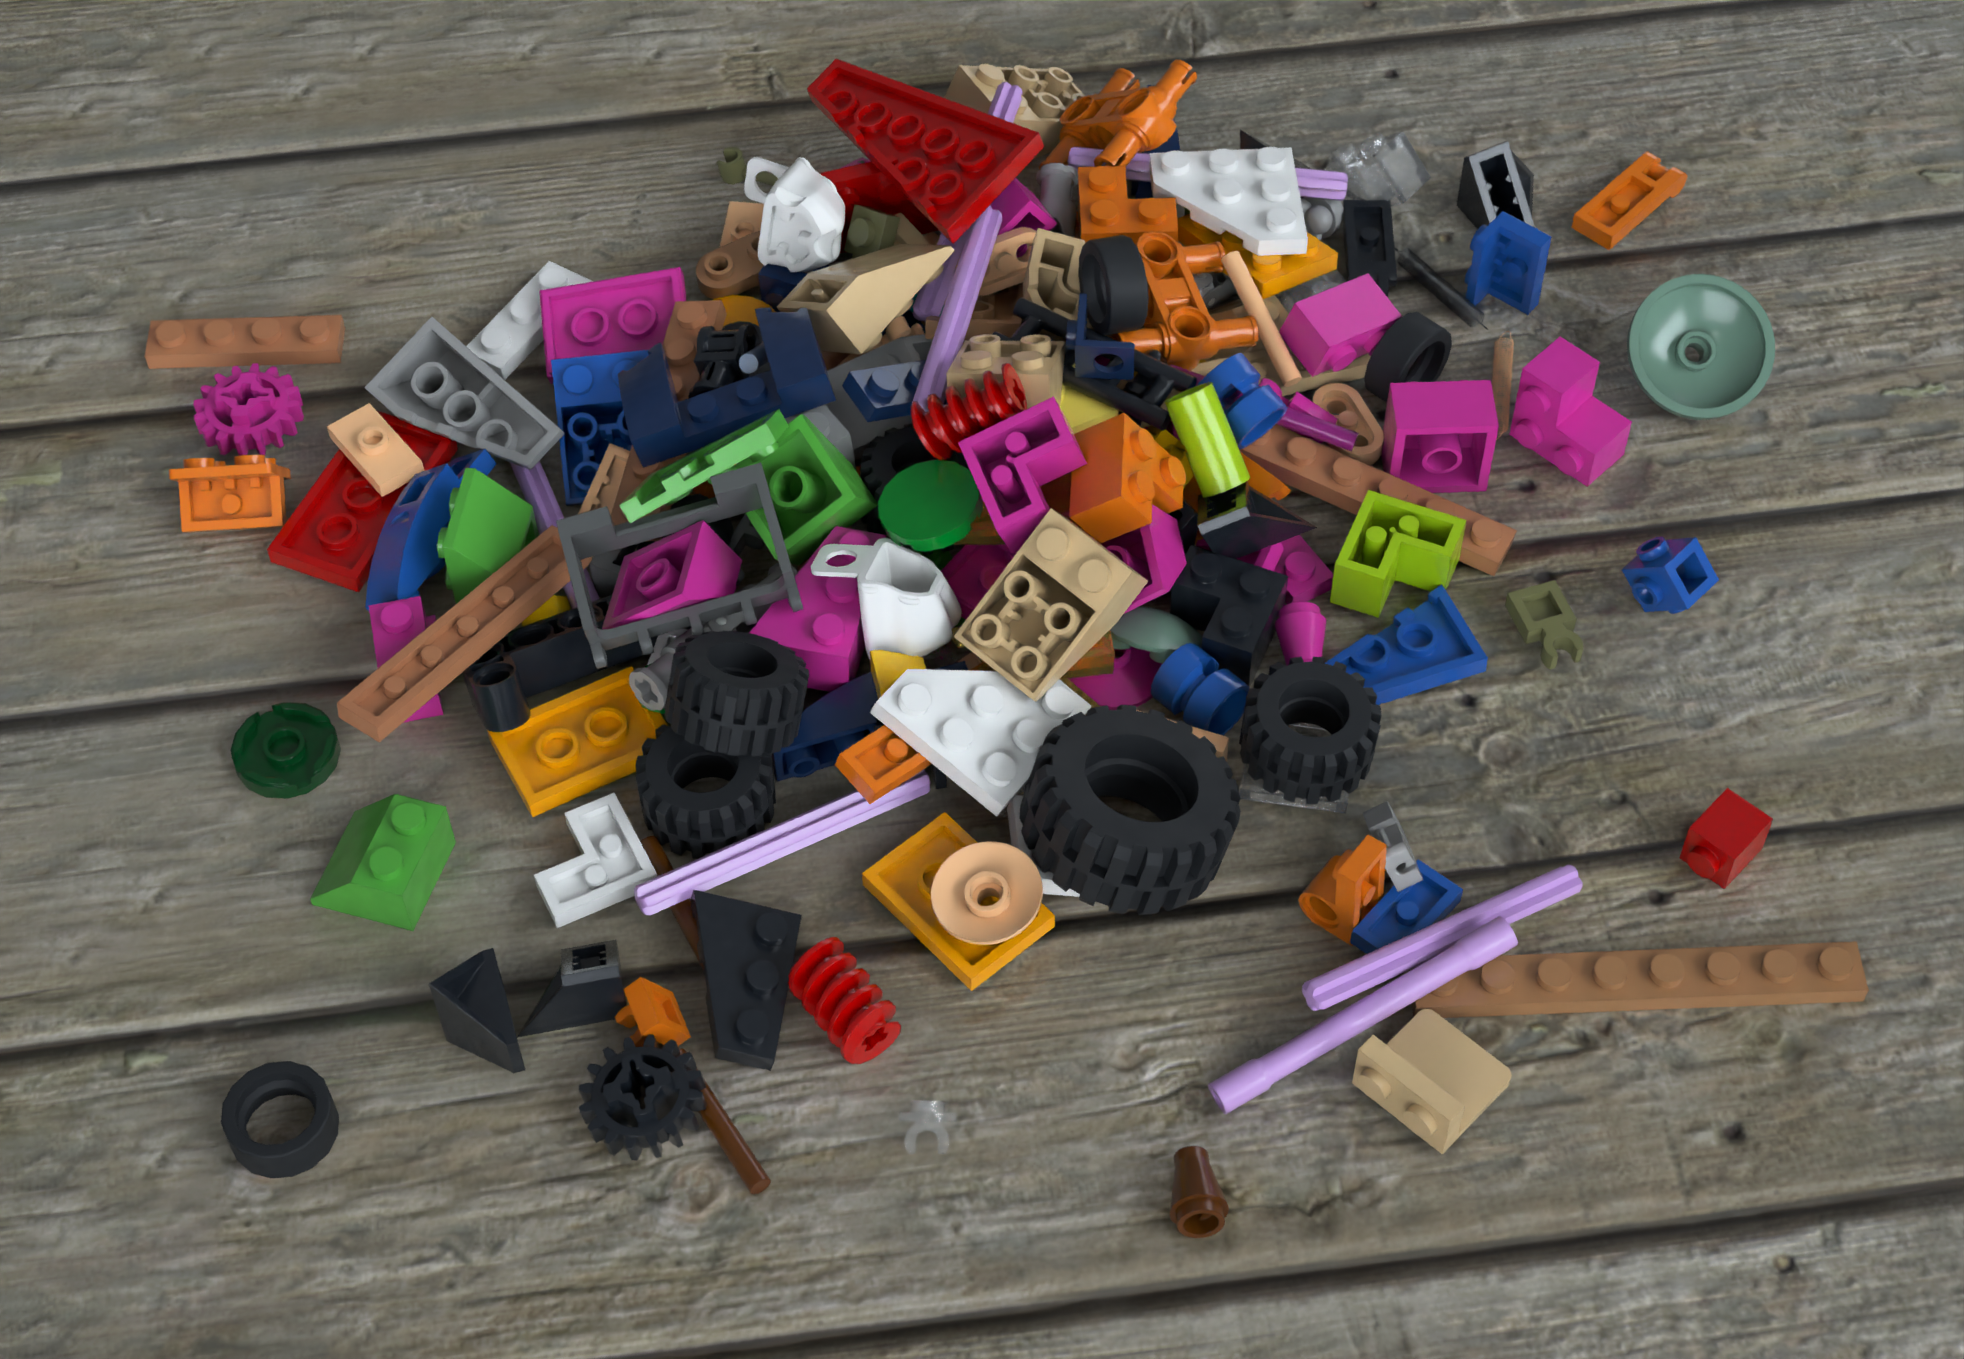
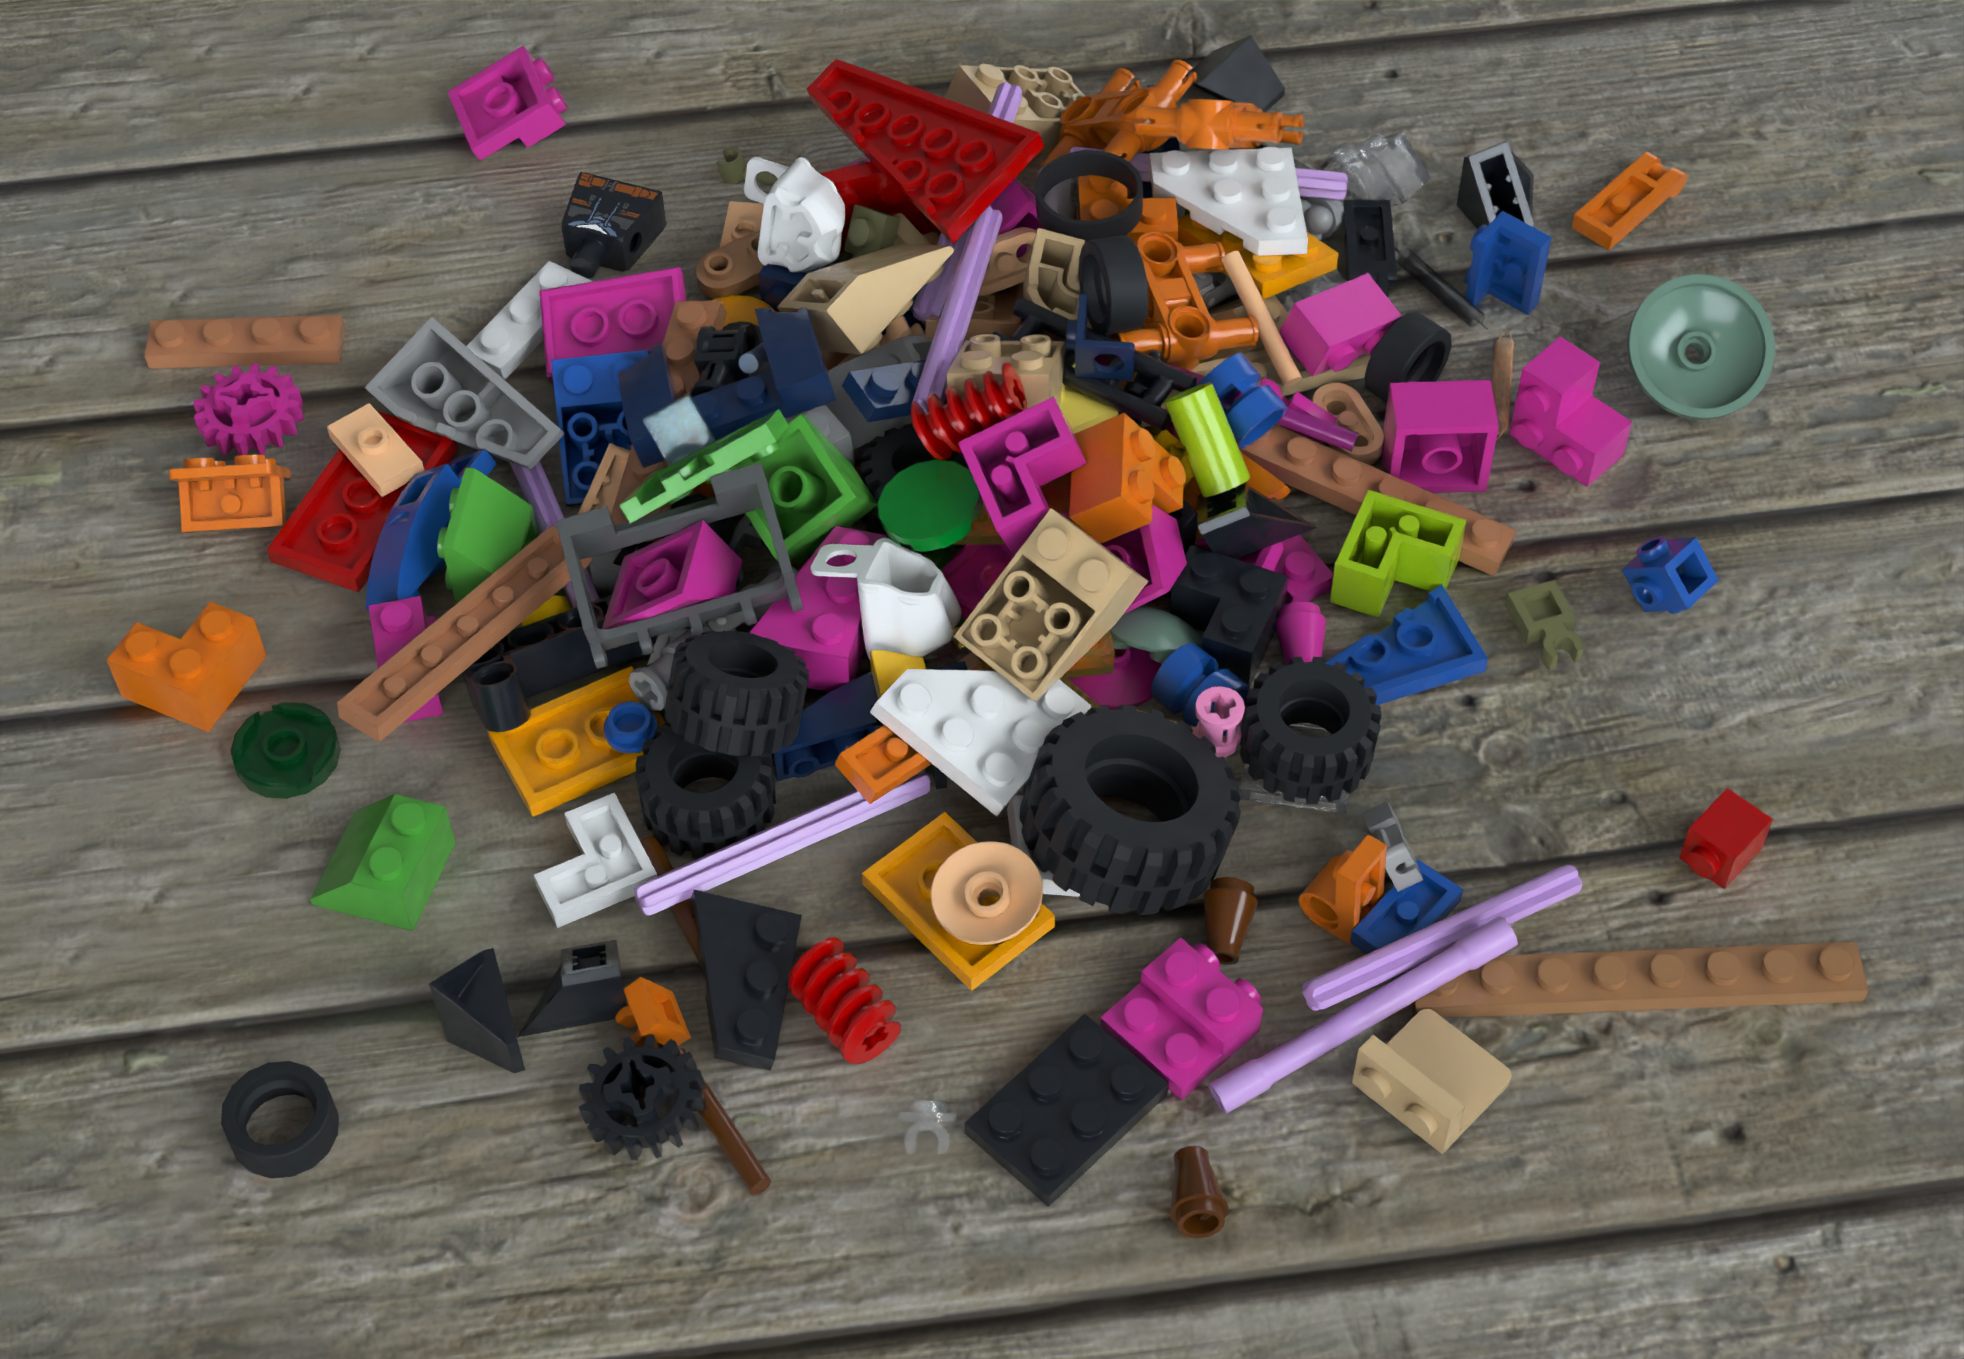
(192, 675): none -> orange brick
(508, 103): none -> dark pink plate
(610, 224): none -> black torso
(629, 727): none -> blue plate
(679, 429): none -> clear light blue tile
(1066, 1109): none -> black plate
(1084, 164): none -> black tyre
(1185, 1016): none -> dark pink plate
(1219, 124): none -> orange piece
(1226, 717): none -> bright pink bush
(1228, 914): none -> reddish brown cone
(1239, 75): none -> black slope

